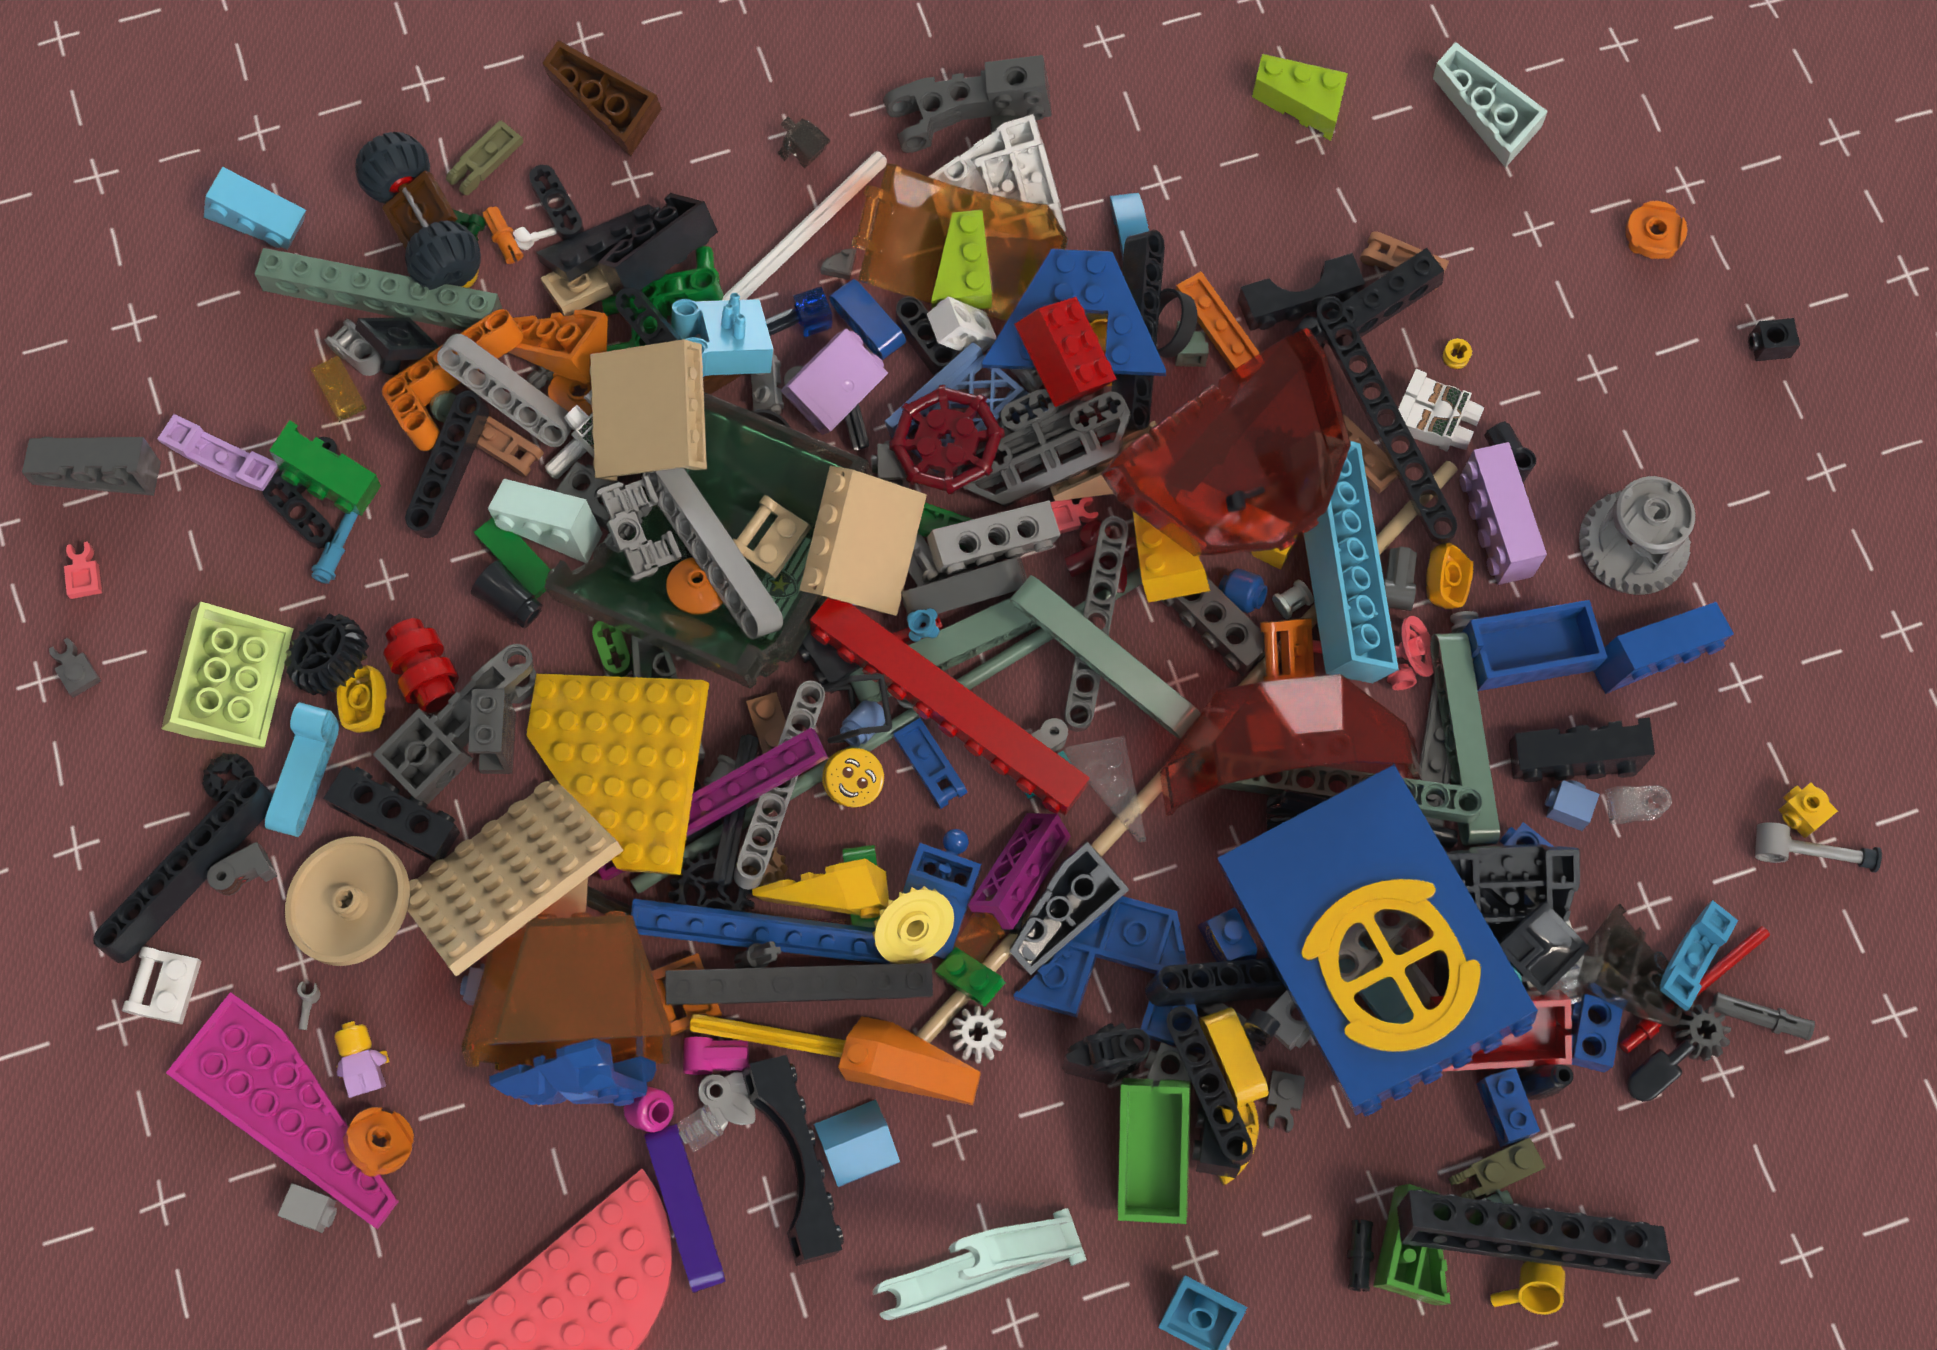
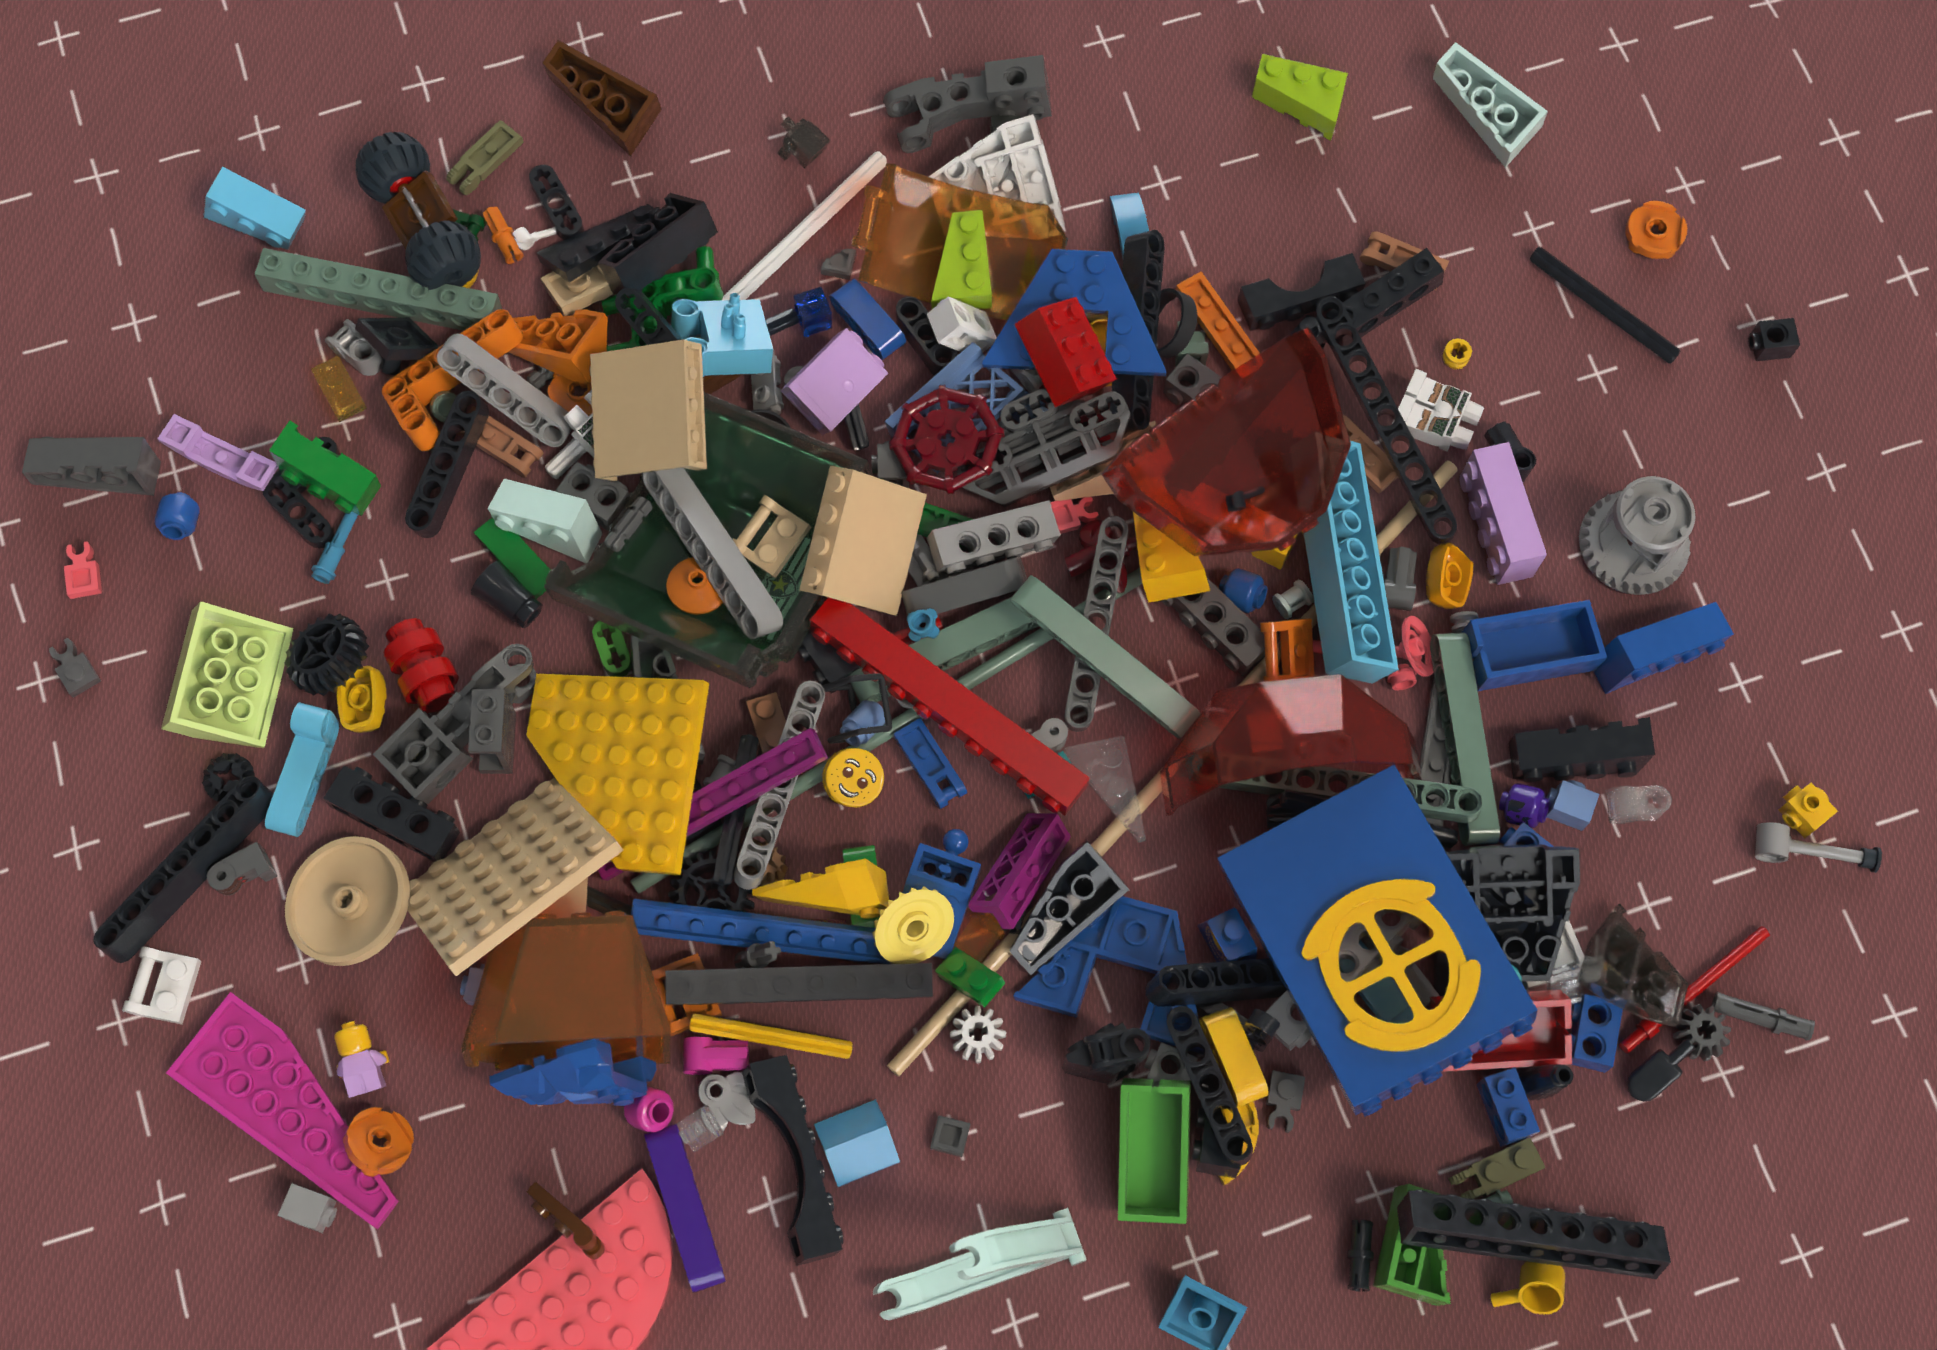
(177, 516): none -> blue head
(307, 1001): light grey hand -> none
(566, 1221): none -> reddish brown plate
(618, 505): light grey piece -> none
(898, 1060): orange wedge -> none
(950, 1136): none -> dark grey tile
(1192, 371): none -> dark grey brick
(1524, 805): none -> dark purple head
(1543, 947): black plate -> none
(1605, 305): none -> black axle
(1695, 954): dark azure slope -> none

